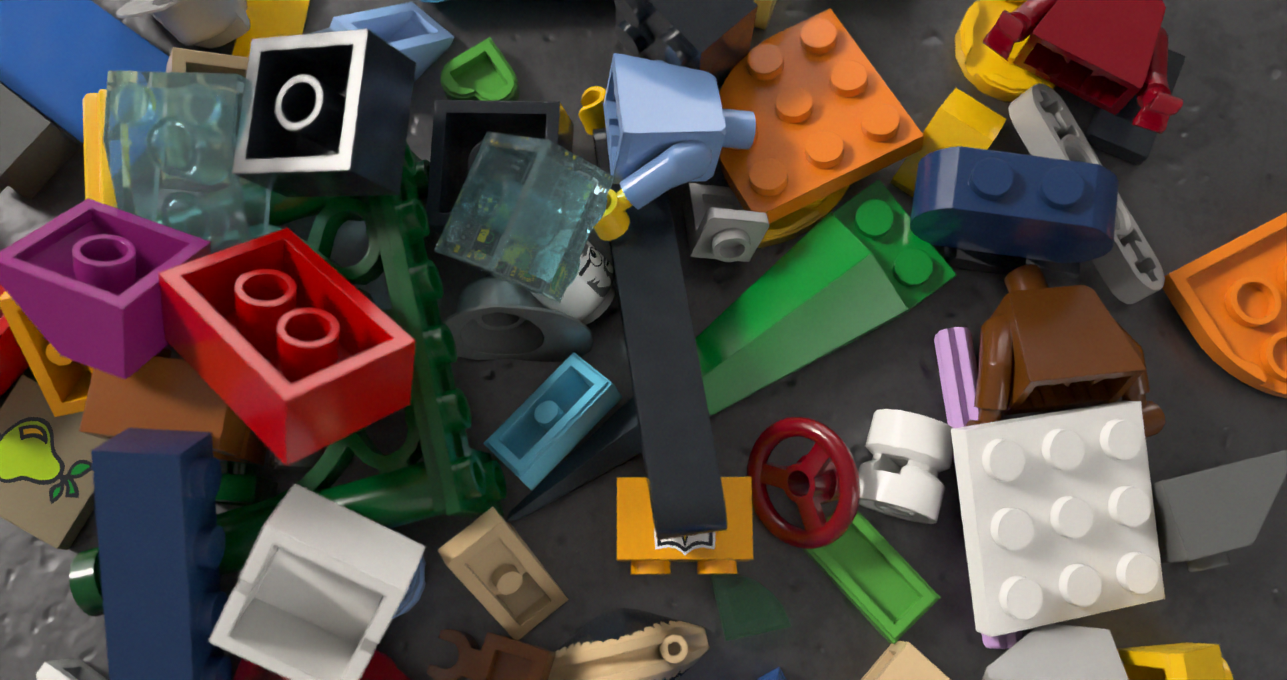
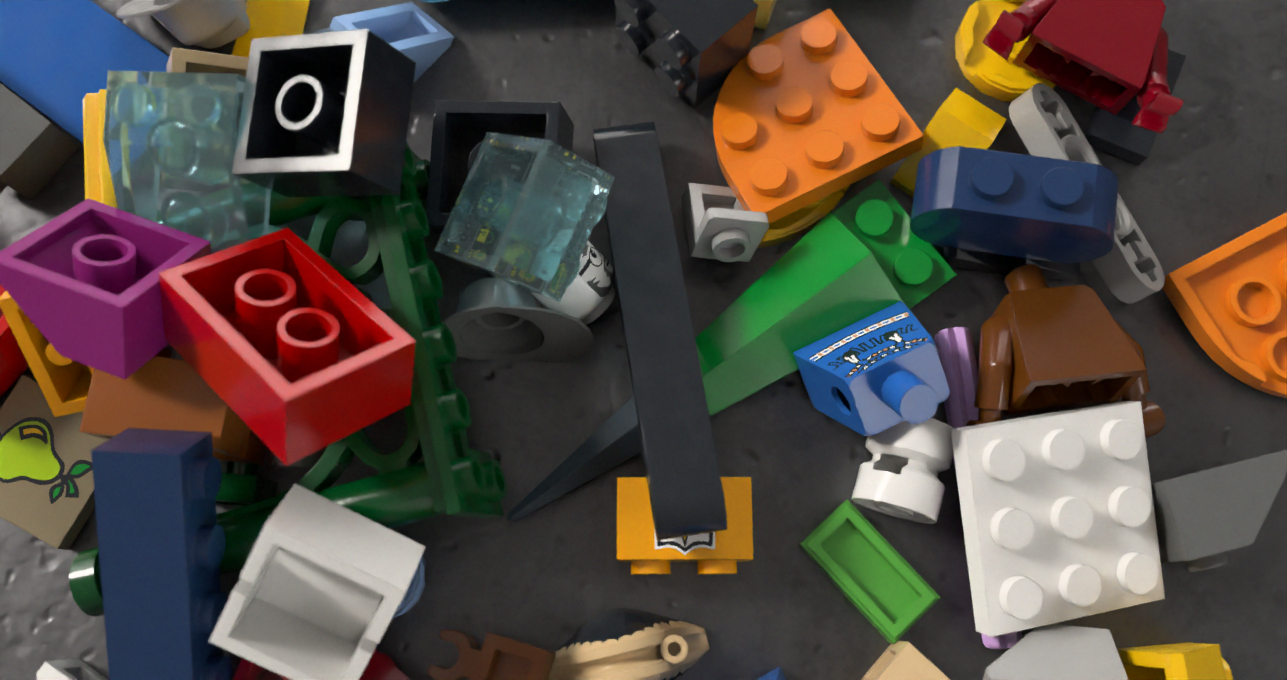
(480, 75): bright green tile -> none
(503, 573): tan slope -> none
(553, 420): medium azure brick -> none
(660, 131): medium blue torso -> none
(746, 607): clear green tile -> none
(814, 480): dark red piece -> none
(875, 372): none -> blue torso

